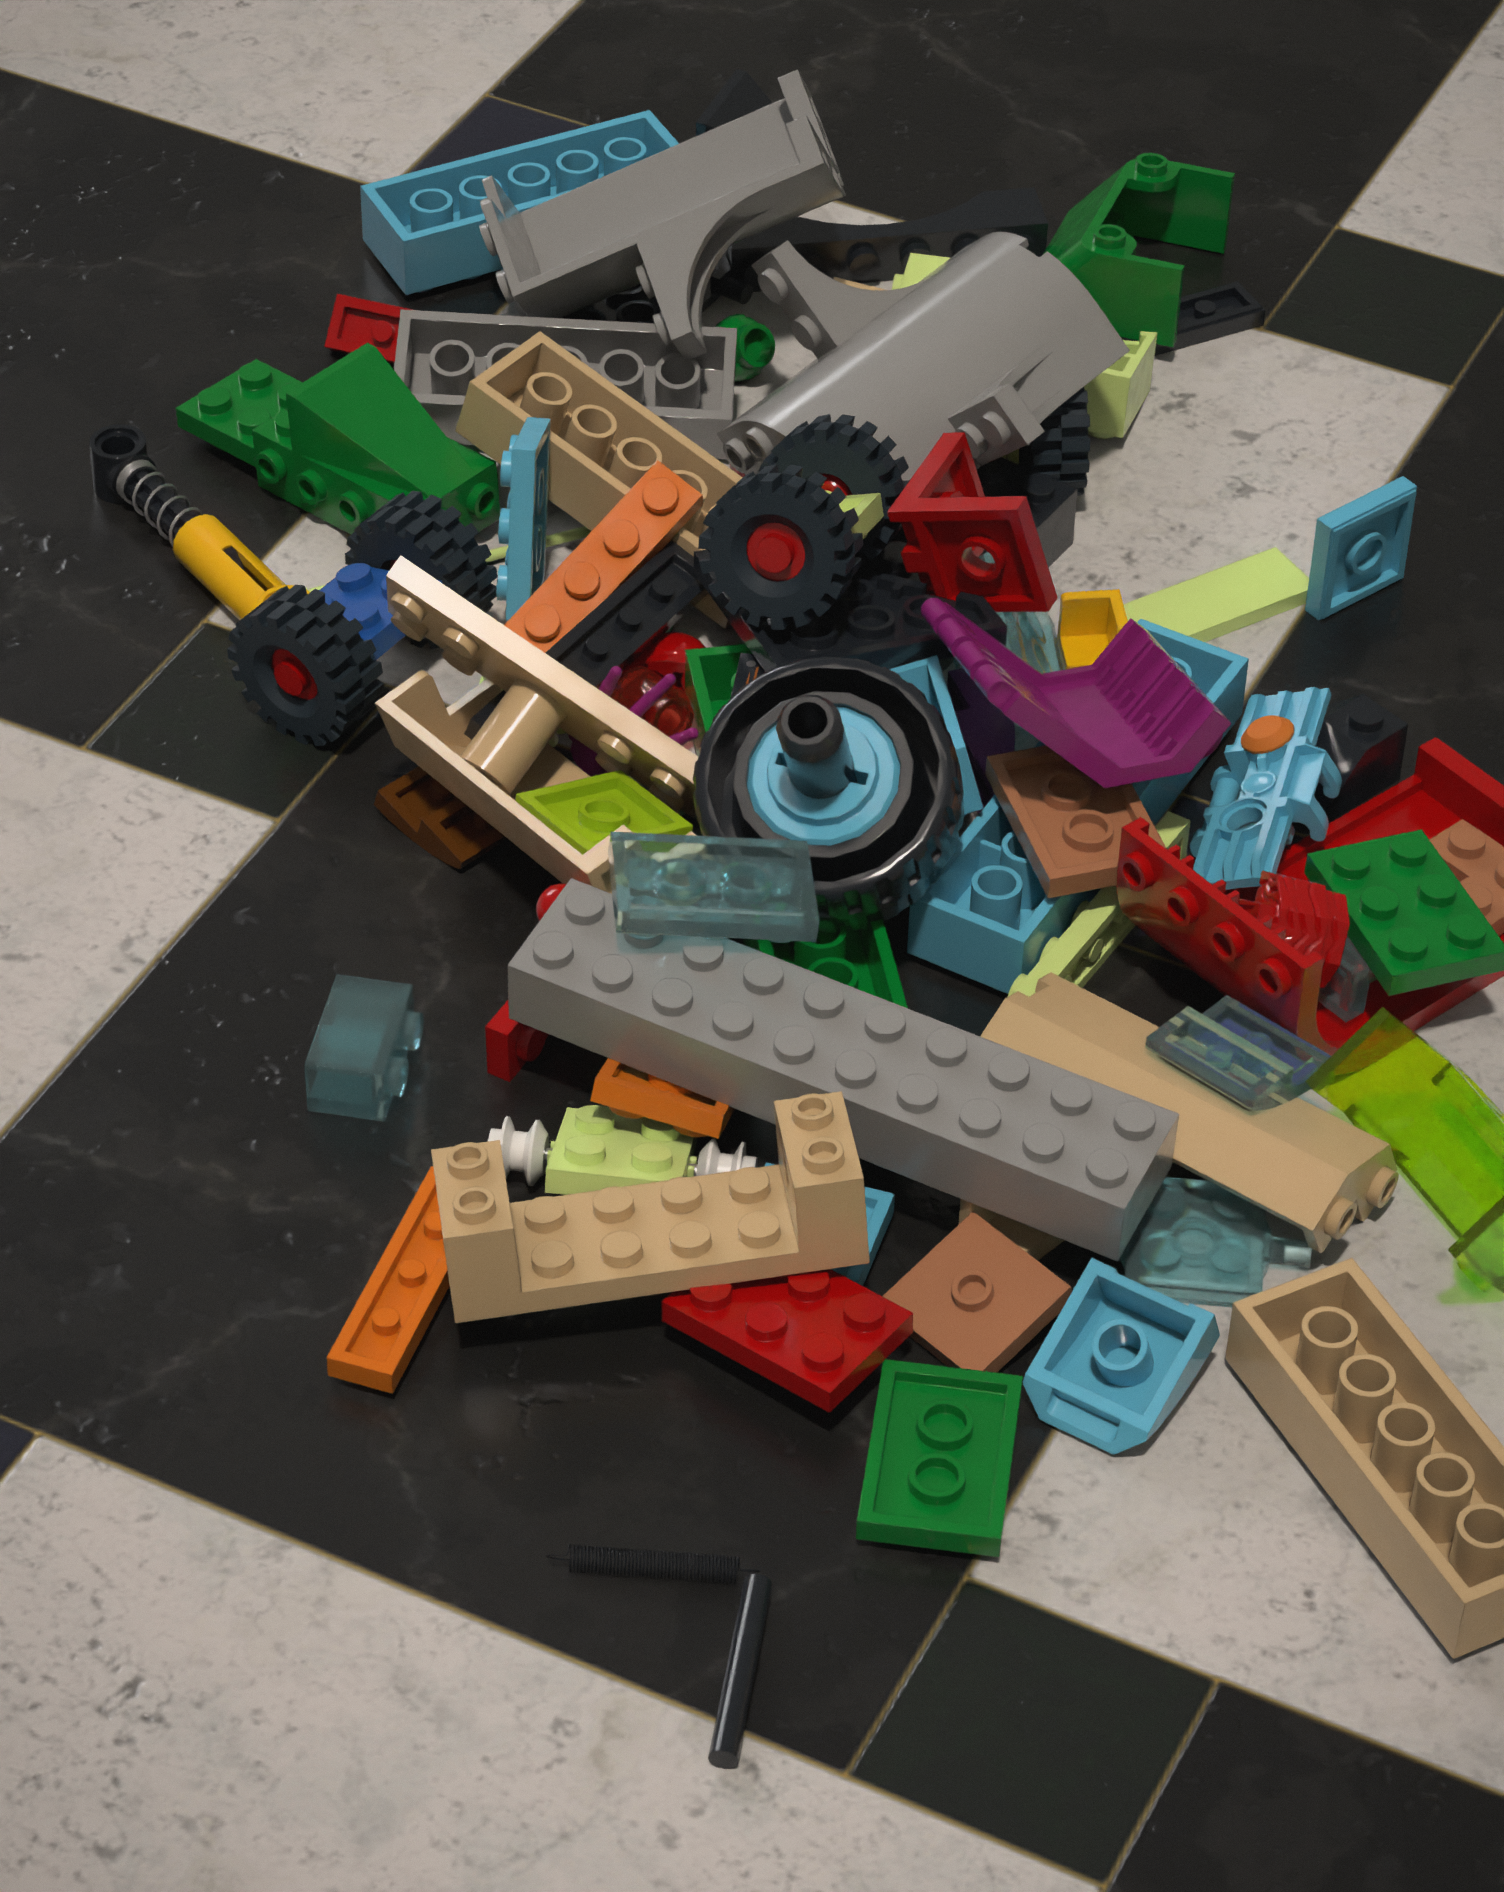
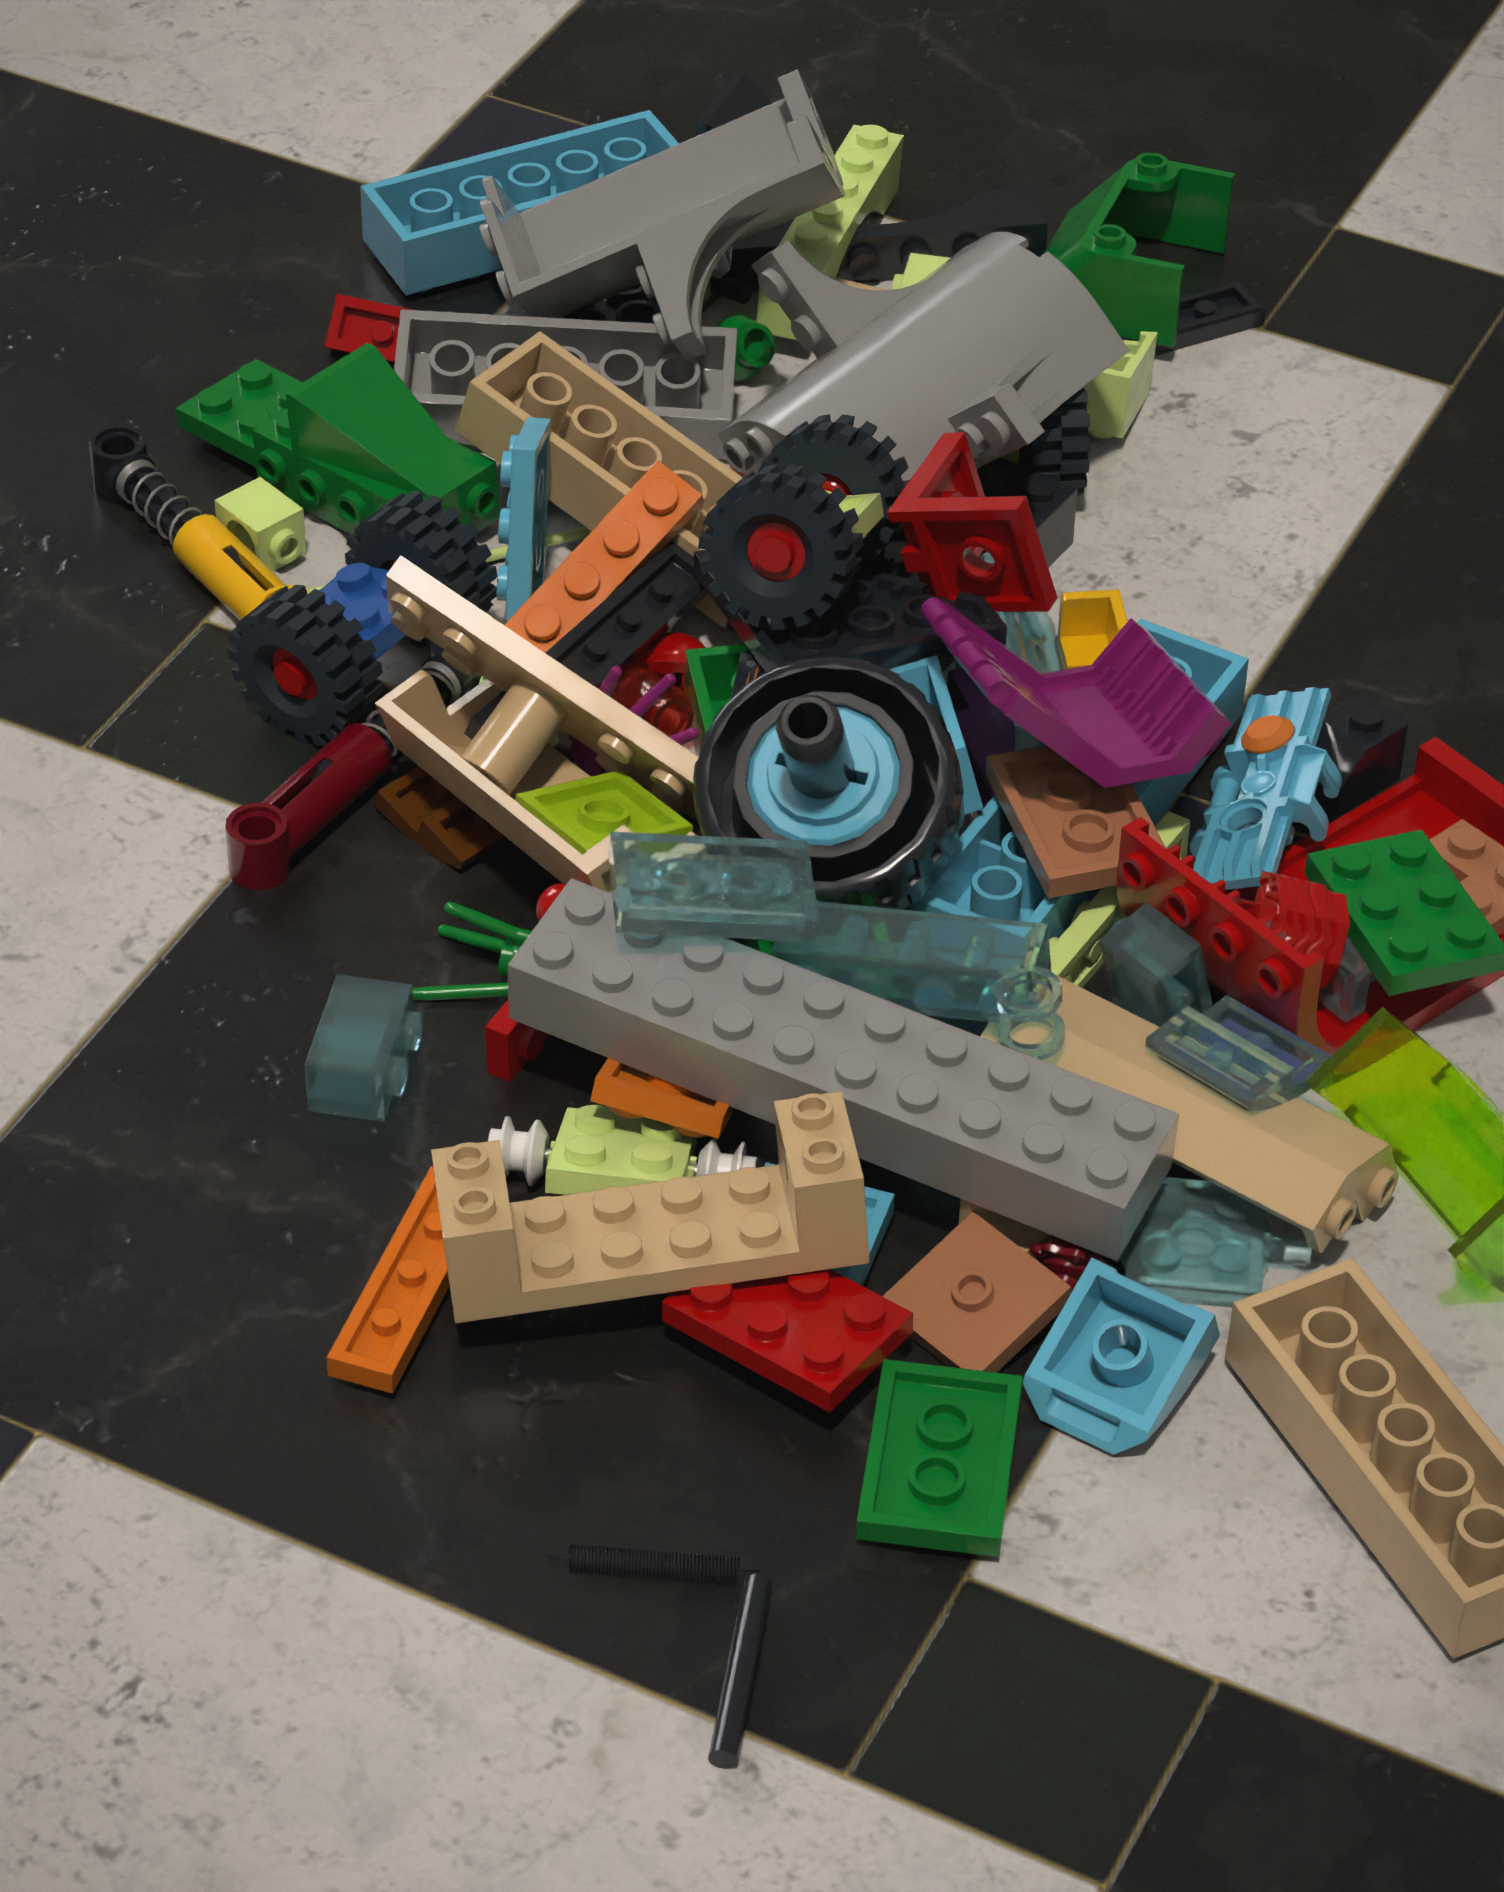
(264, 522): none -> yellowish green brick
(269, 833): none -> dark red piece
(507, 948): none -> green plant
(870, 175): none -> yellowish green arch
(940, 966): none -> clear light blue hinge
(1064, 1258): none -> dark red plant
(1154, 967): none -> clear light blue brick
(1226, 597): yellowish green piece -> none
(1360, 548): medium azure tile -> none

